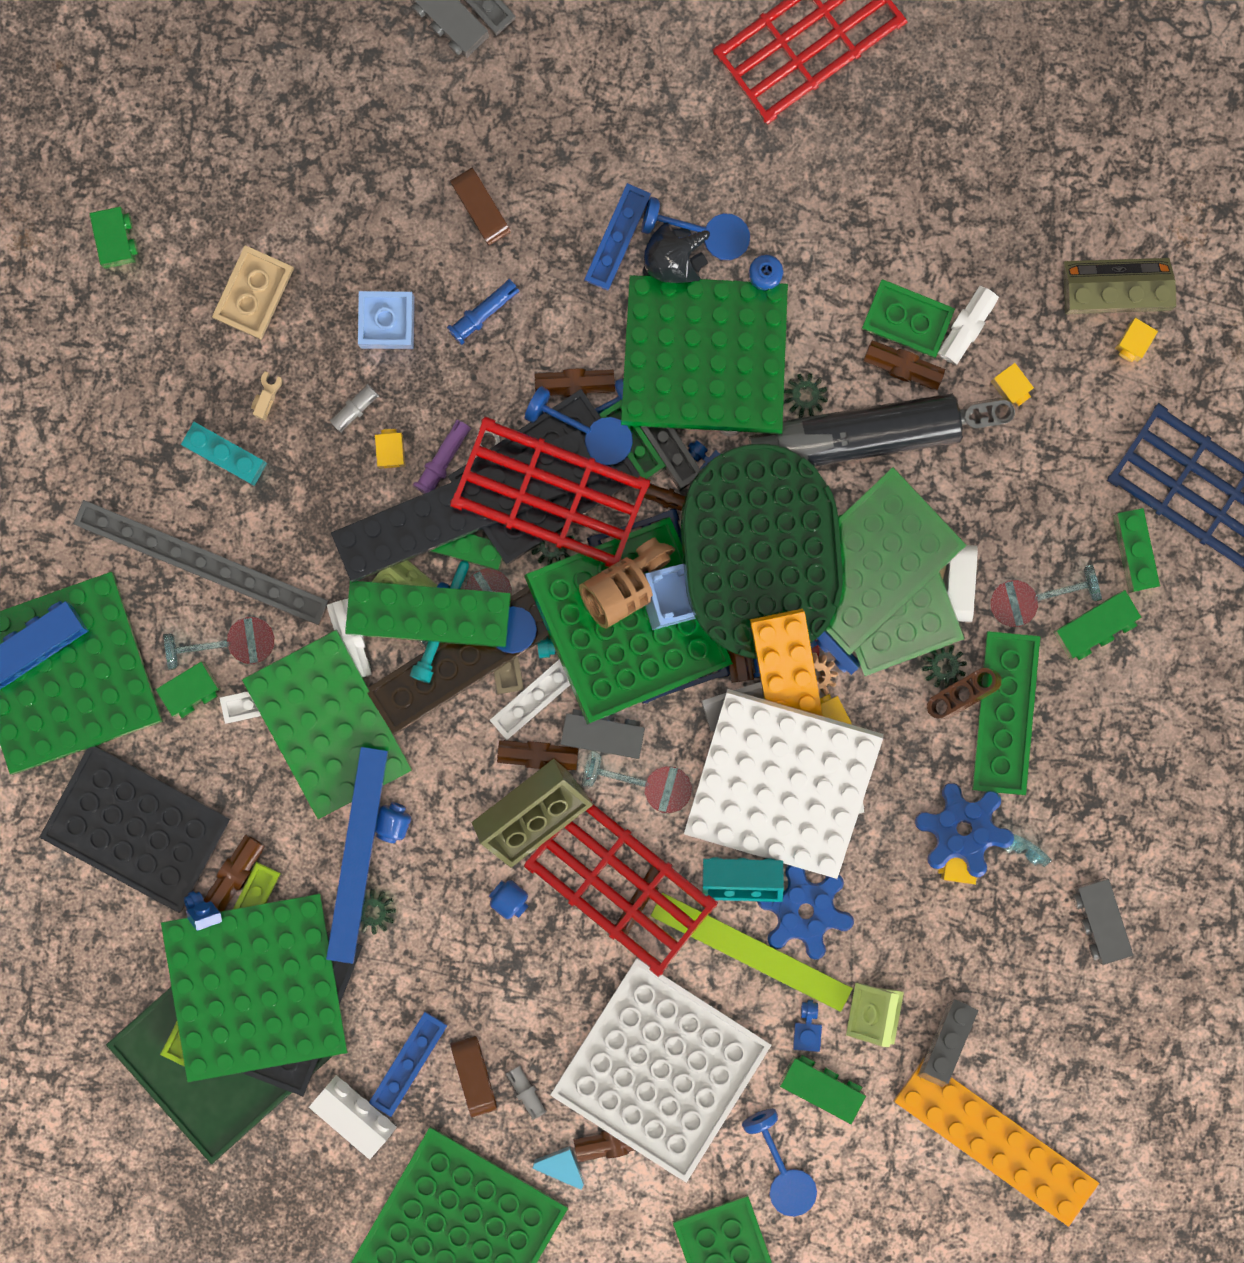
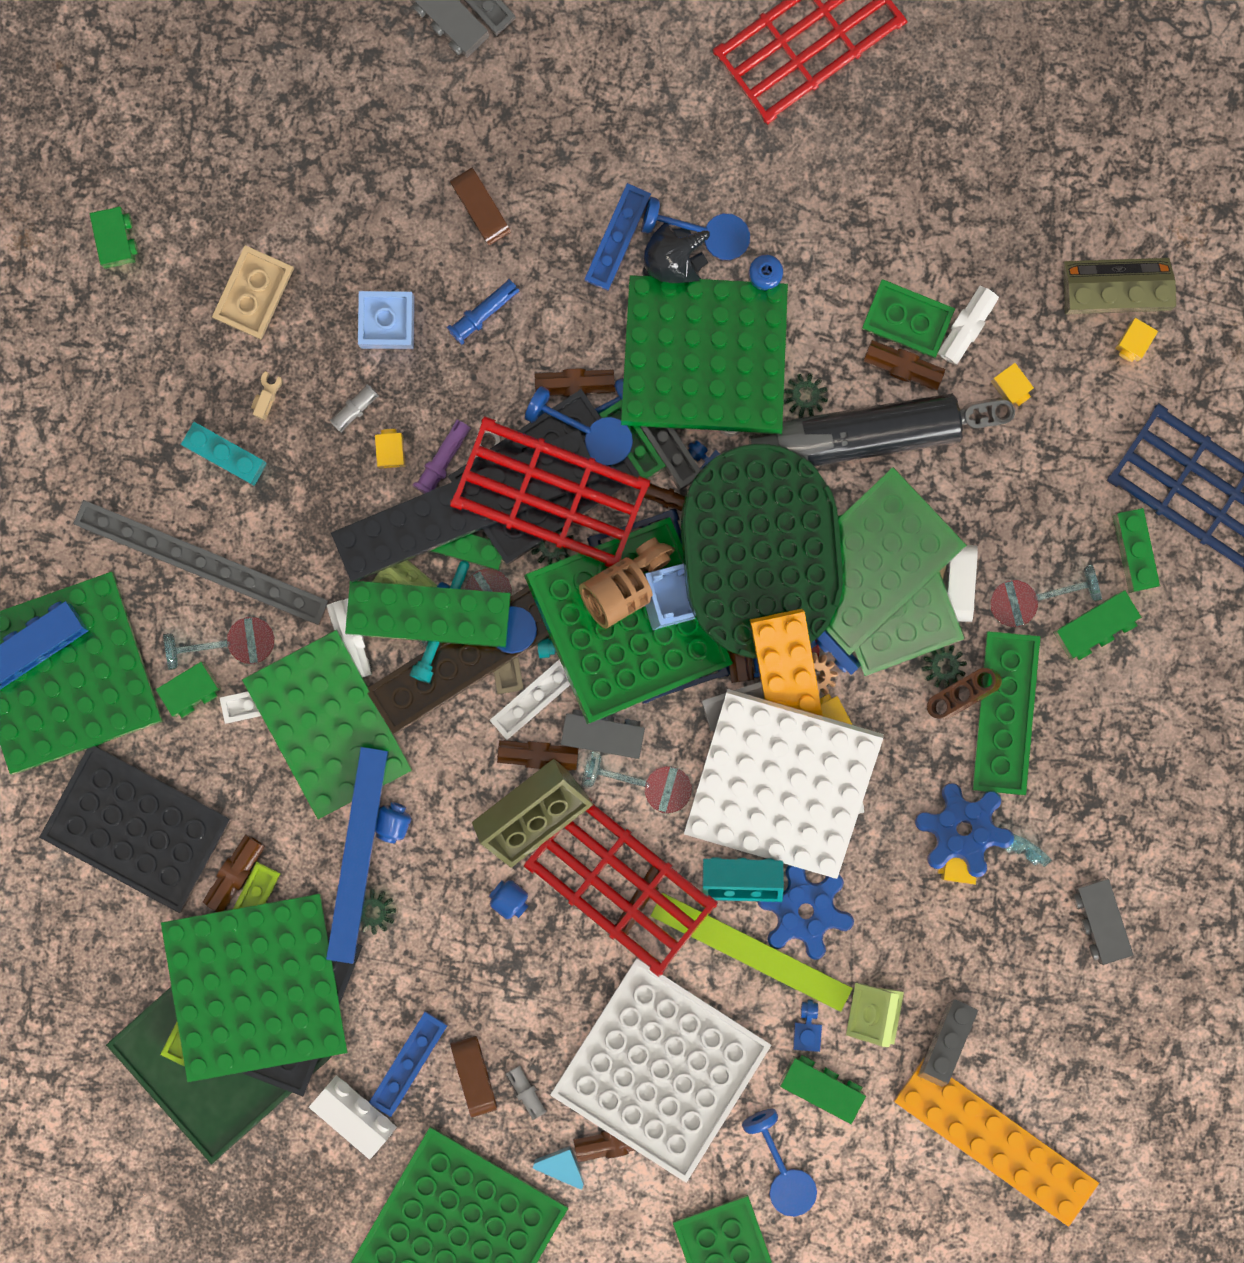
(201, 913): blue plate -> none

